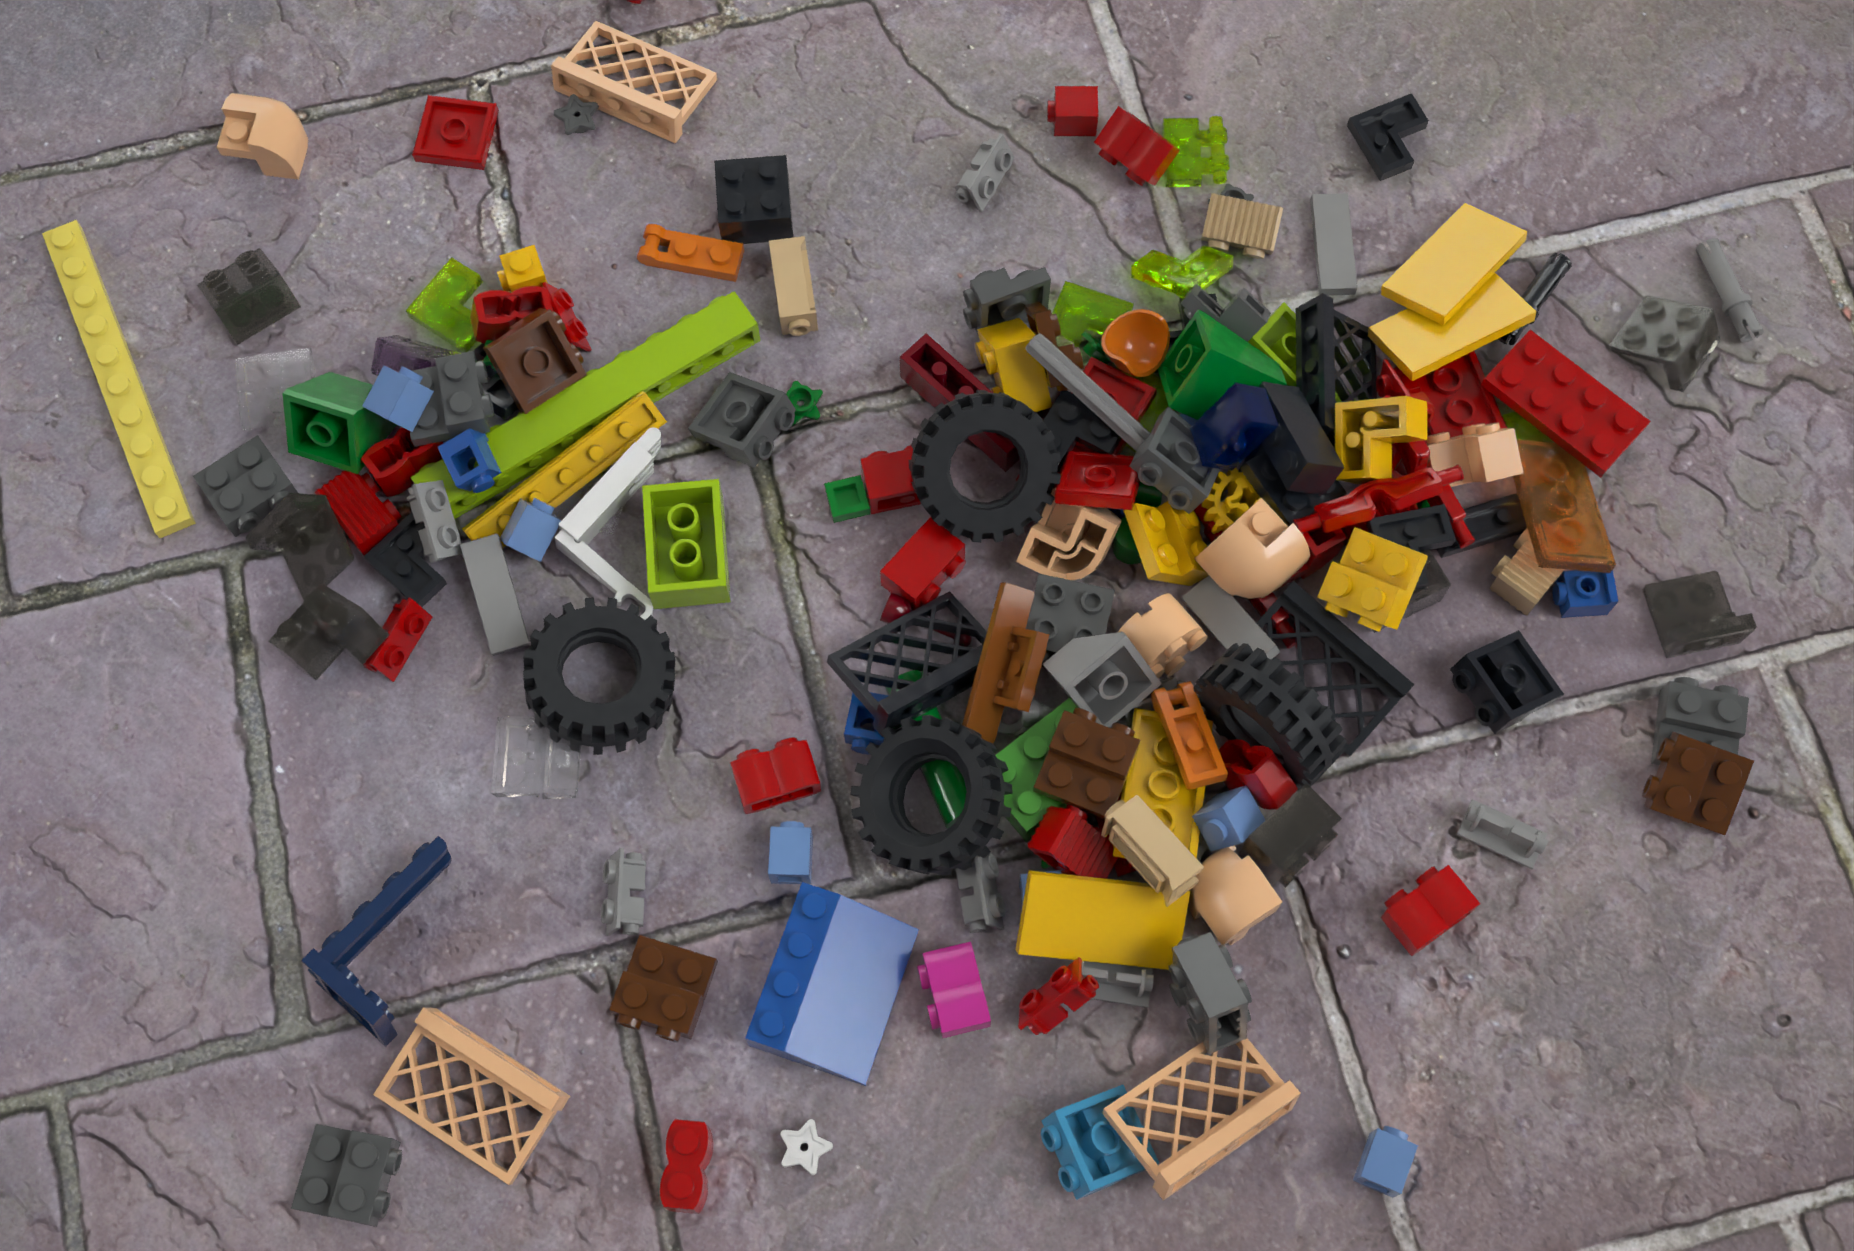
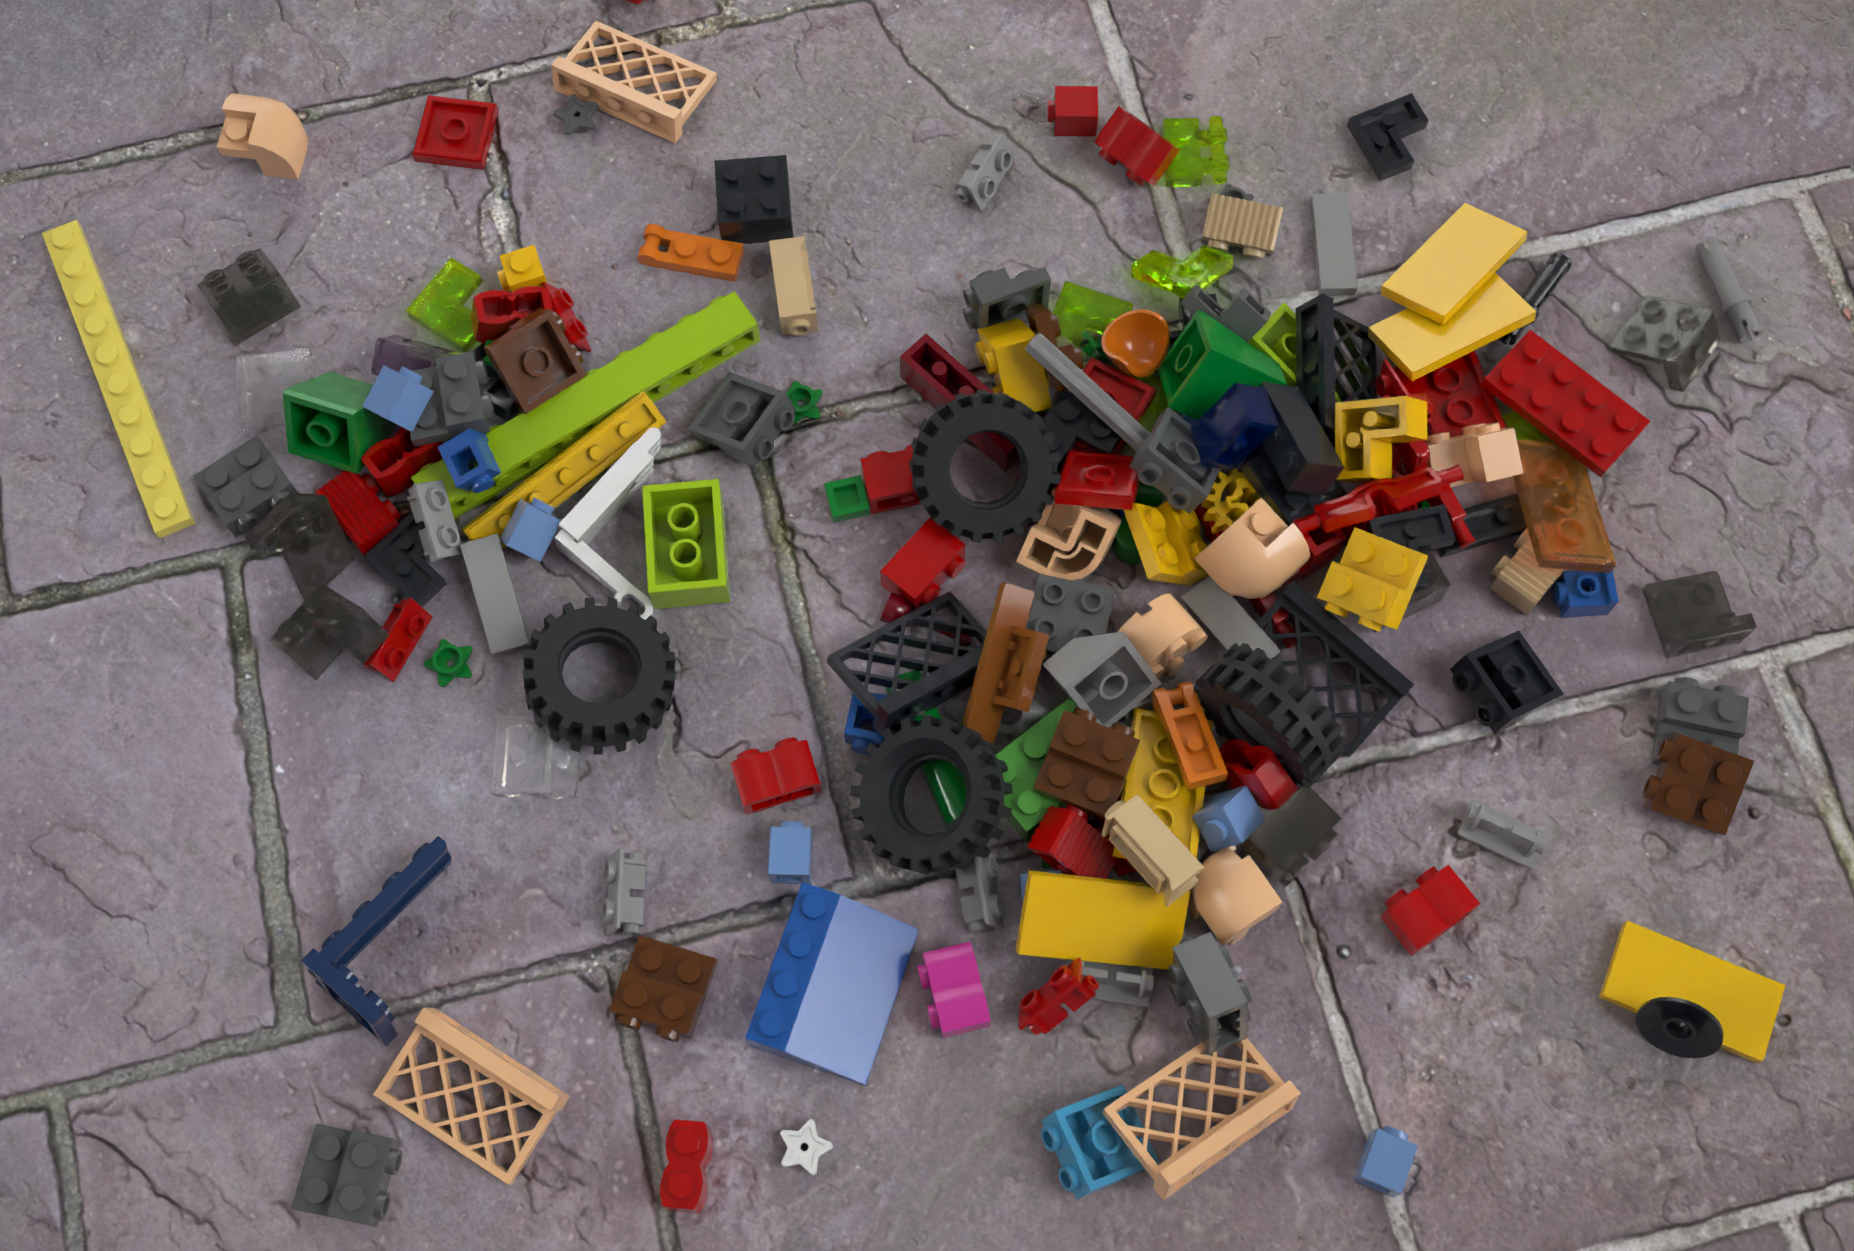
(450, 652): none -> green plate
(1656, 966): none -> yellow tile
(1679, 1027): none -> black dish

